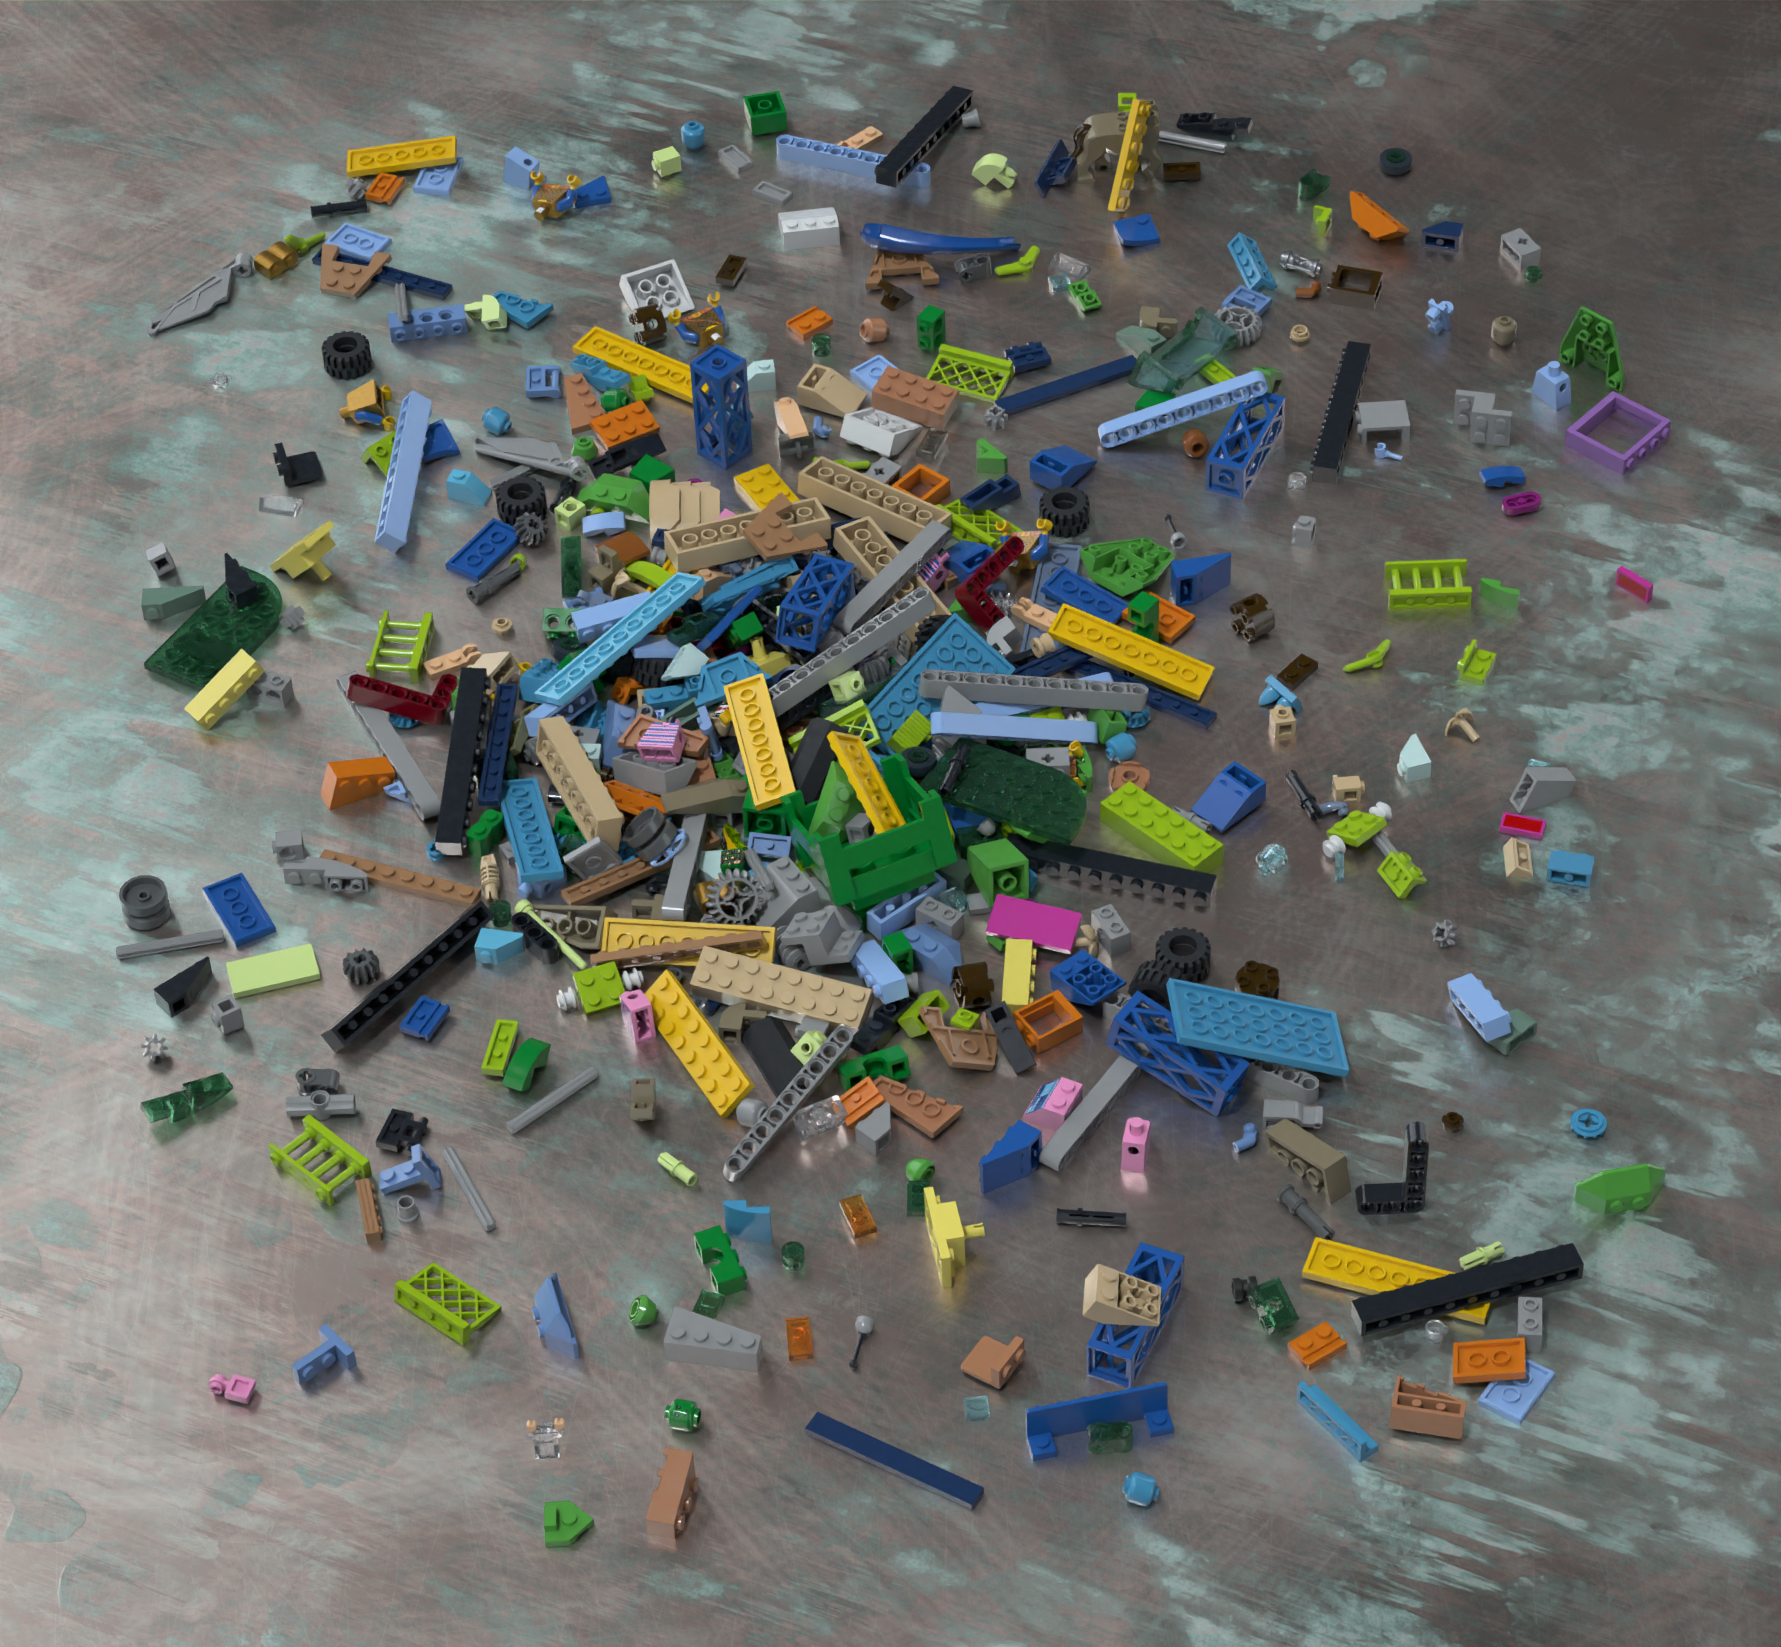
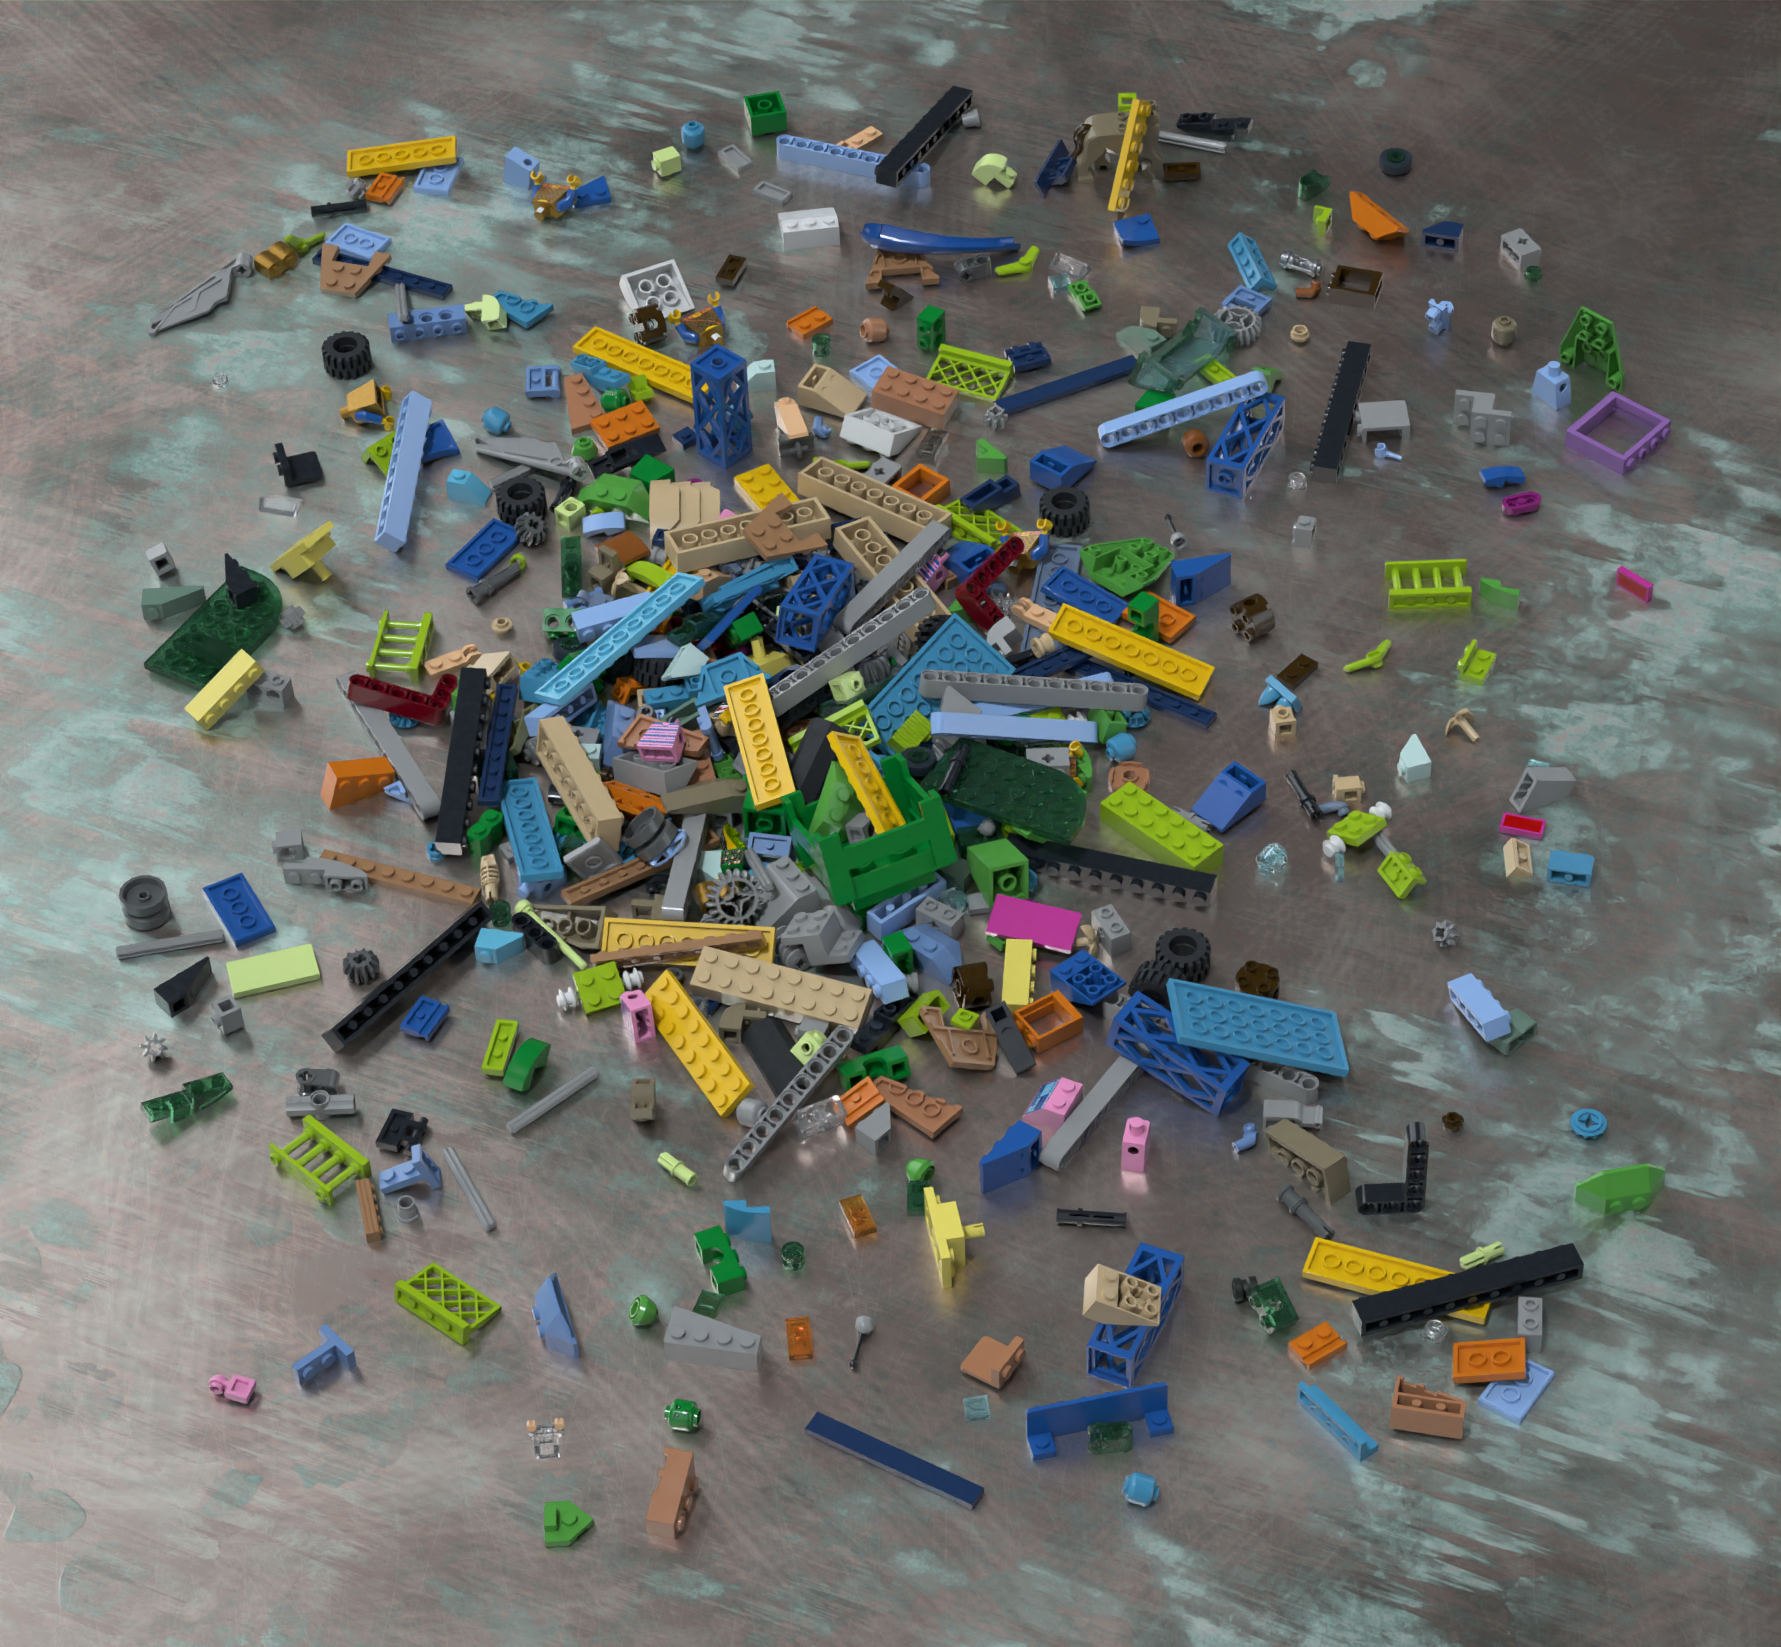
(685, 438): none -> dark blue plate

